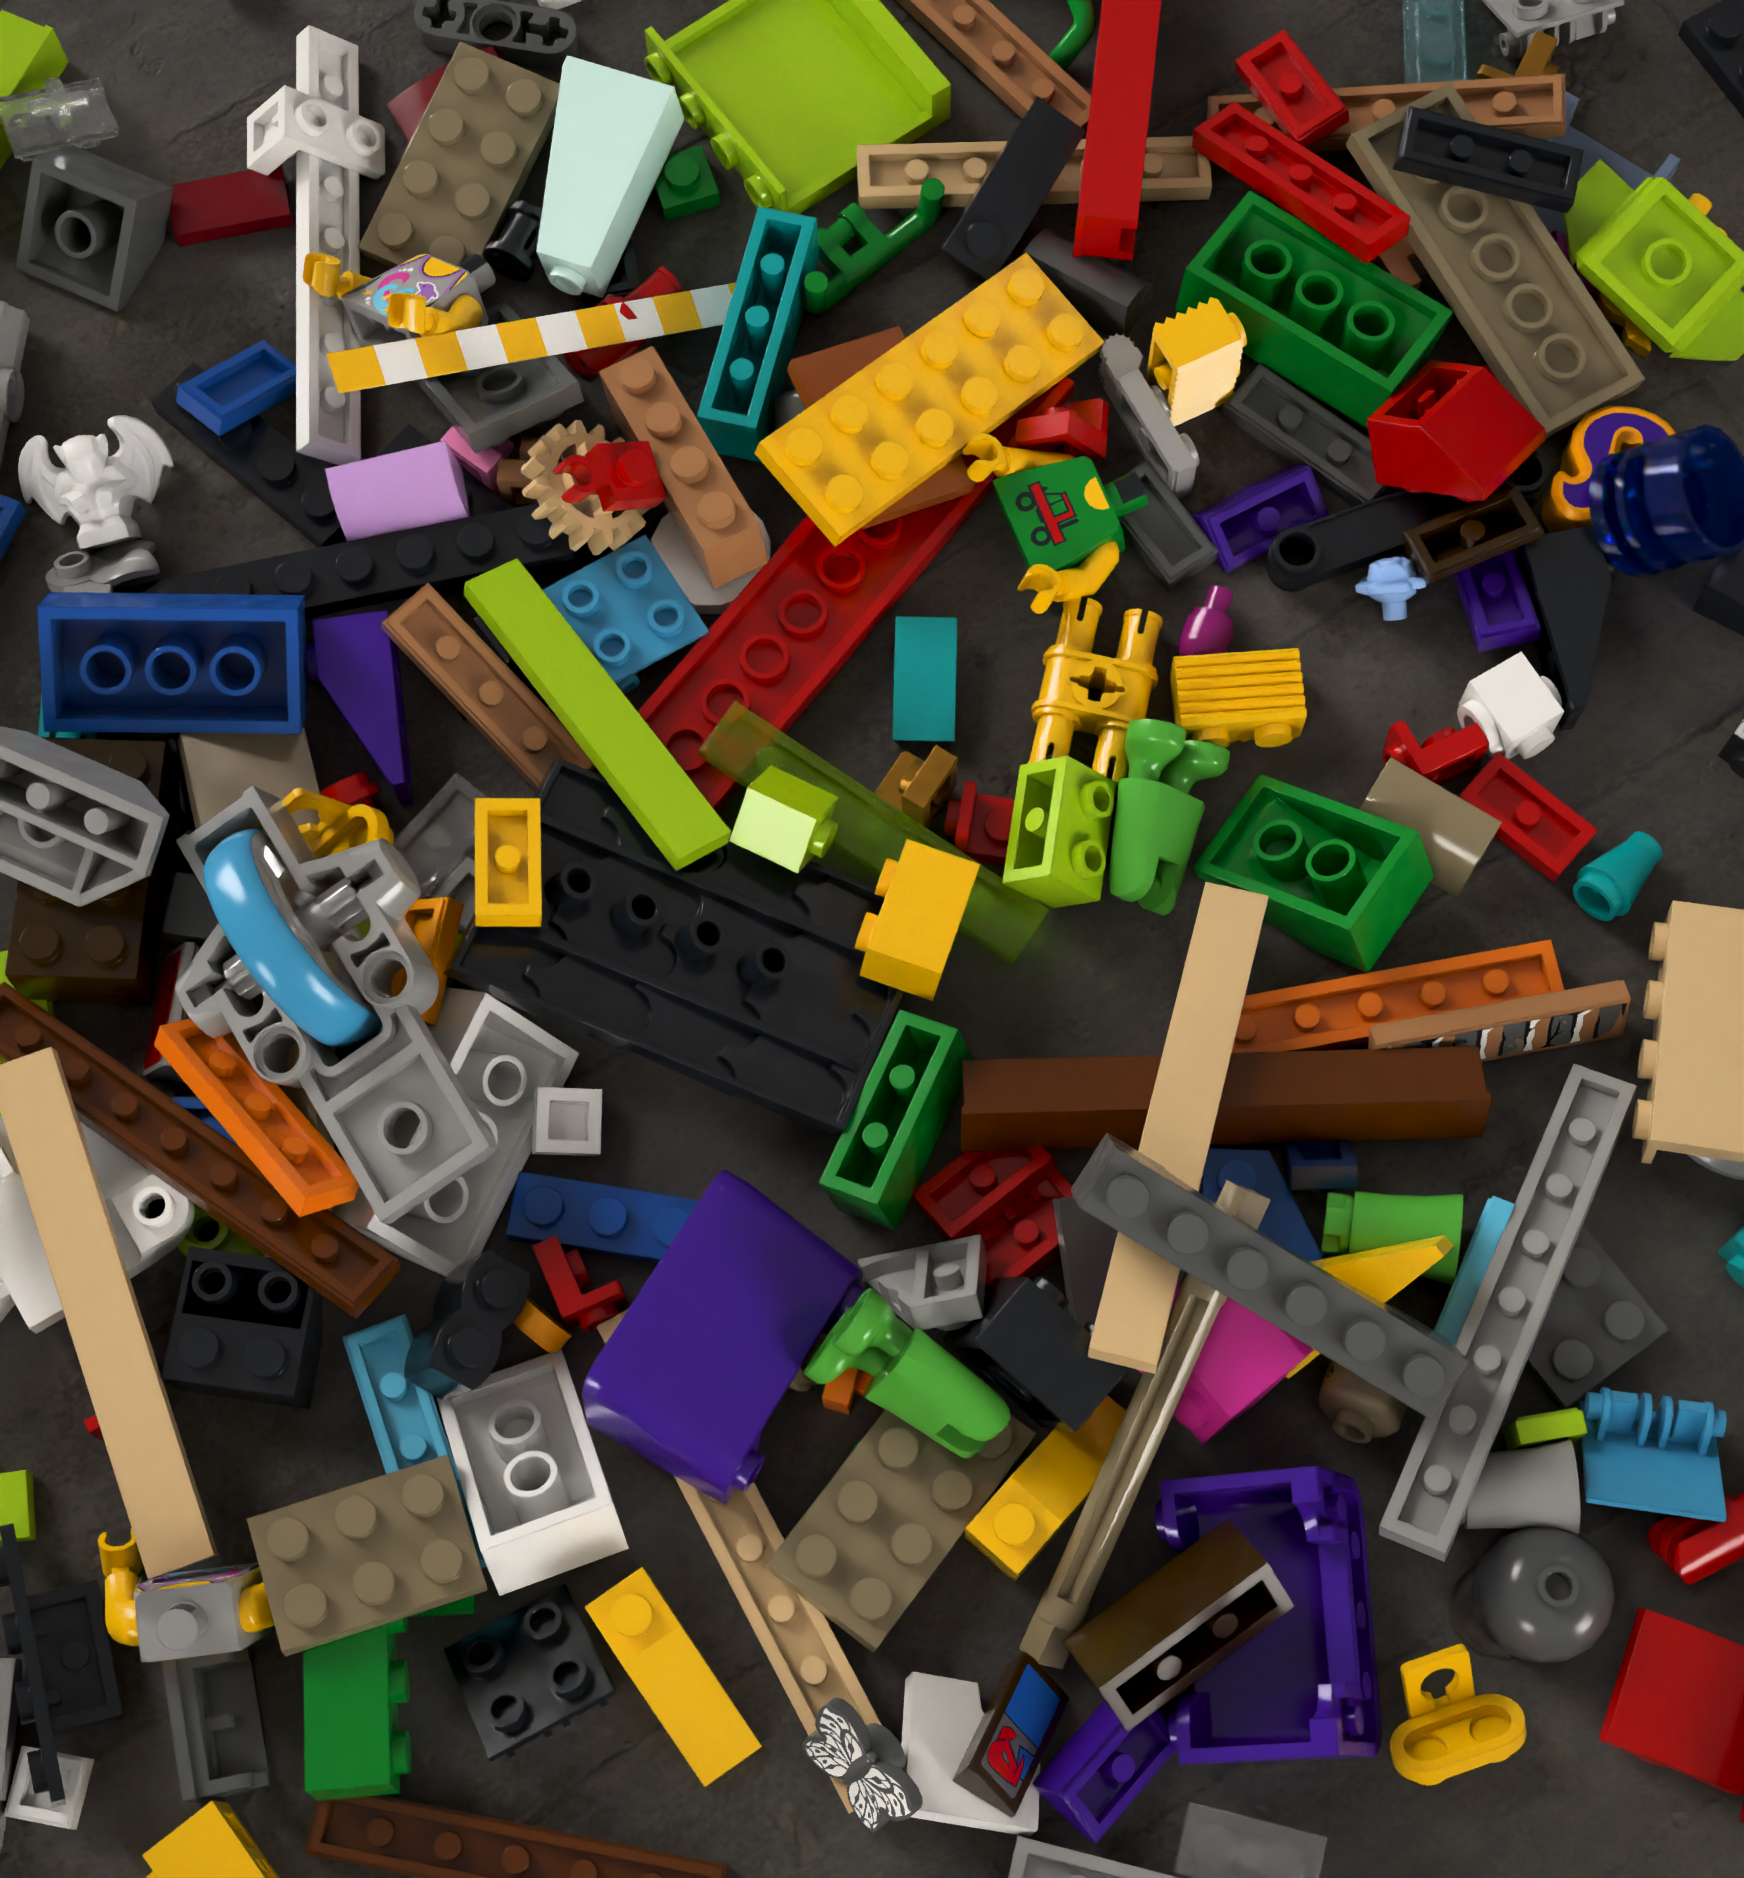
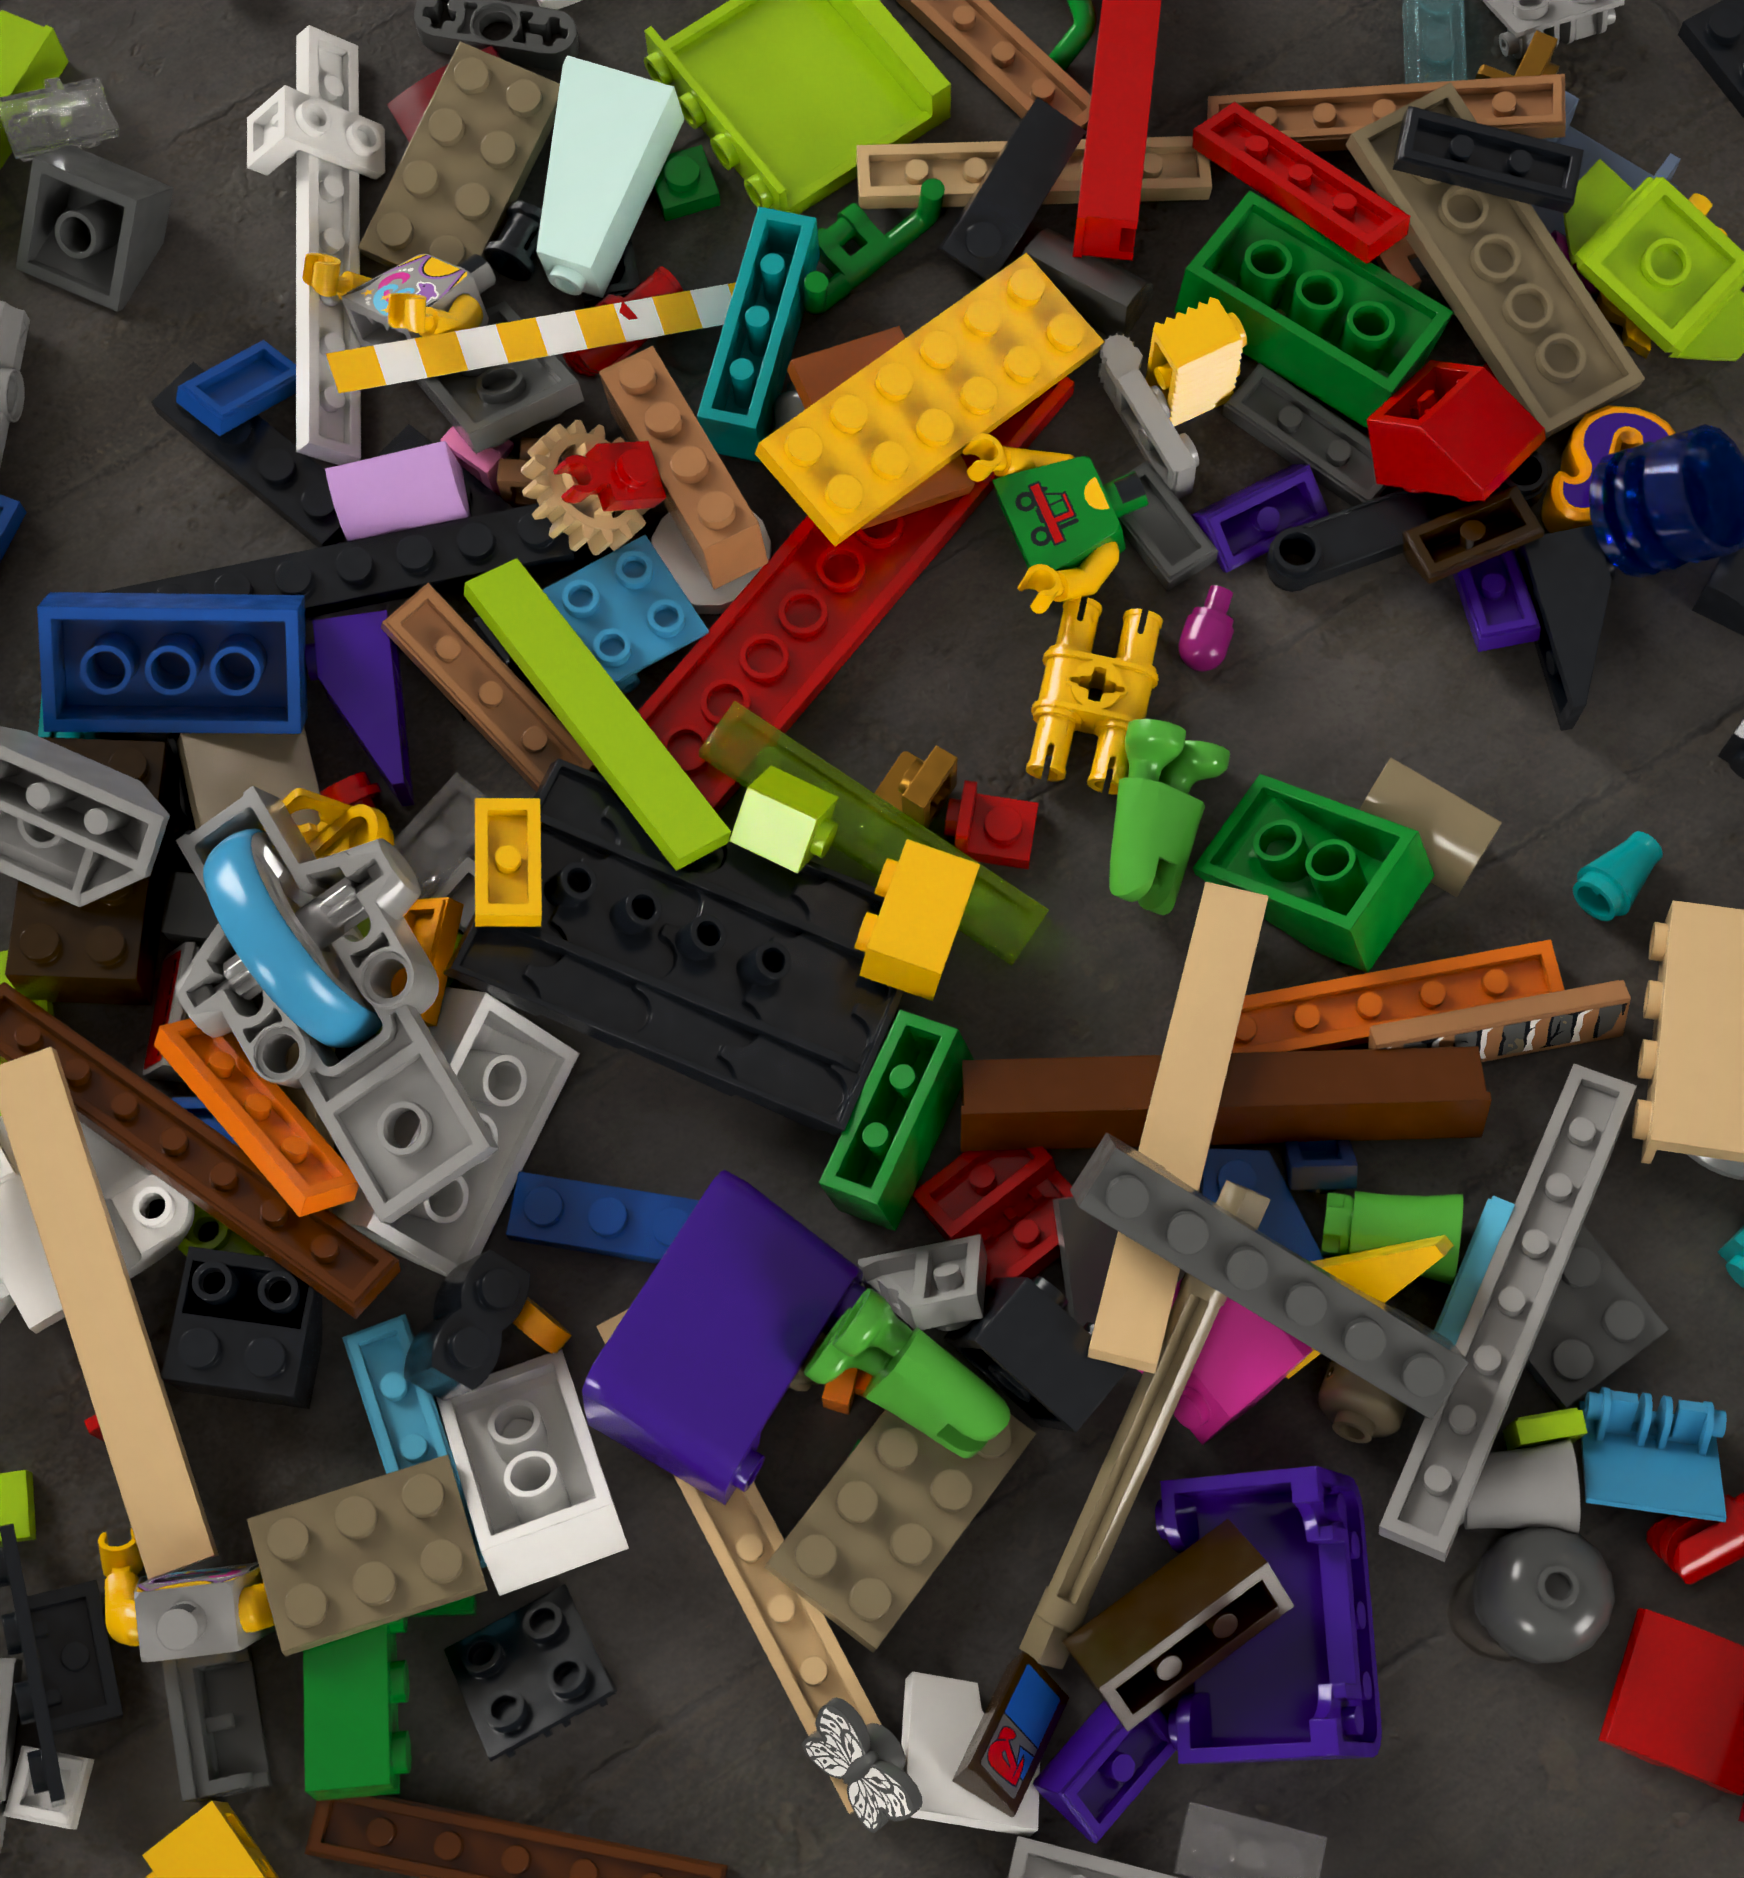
(94, 486): white animal -> none
(104, 569): light grey plate -> none
(230, 206): dark red tile -> none
(566, 1278): red bracket -> none
(567, 1121): white plate -> none
(673, 1676): yellow slope -> none
(924, 678): teal slope -> none
(1044, 1492): yellow slope -> none
(1059, 832): lime brick -> none
(1068, 429): red bracket -> none
(1239, 697): yellow brick -> none
(1292, 90): red plate -> none
(1391, 583): light blue plant -> none
(1442, 755): red bracket -> none
(1454, 1730): yellow bracket -> none
(1512, 708): white brick -> none
(1532, 818): red plate -> none

